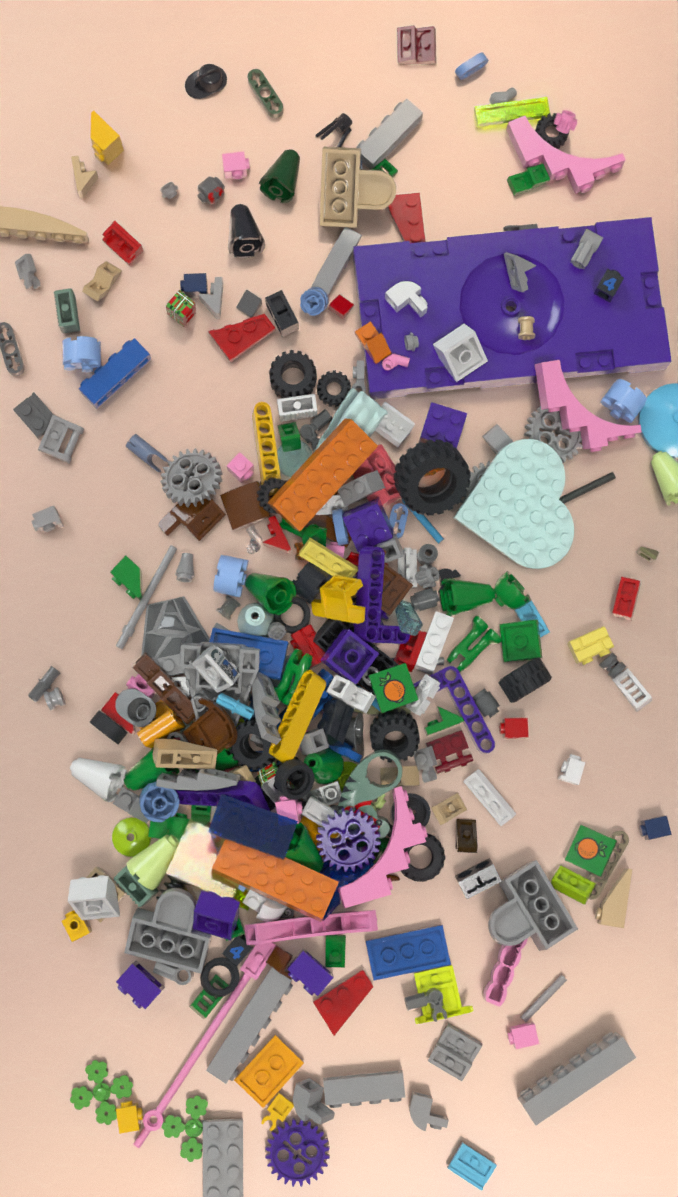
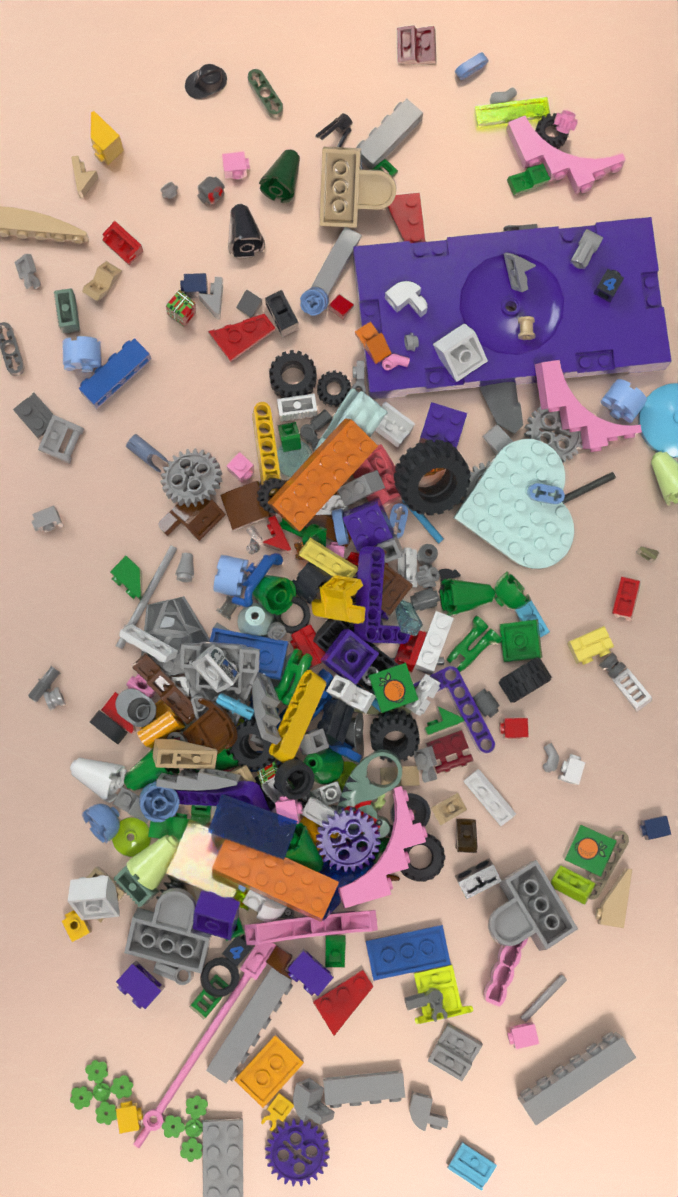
(103, 821): none -> medium blue cylinder
(148, 643): none -> white plate
(256, 575): none -> blue piece
(504, 405): none -> dark grey panel
(546, 489): none -> medium blue beam
(553, 758): none -> light grey arm

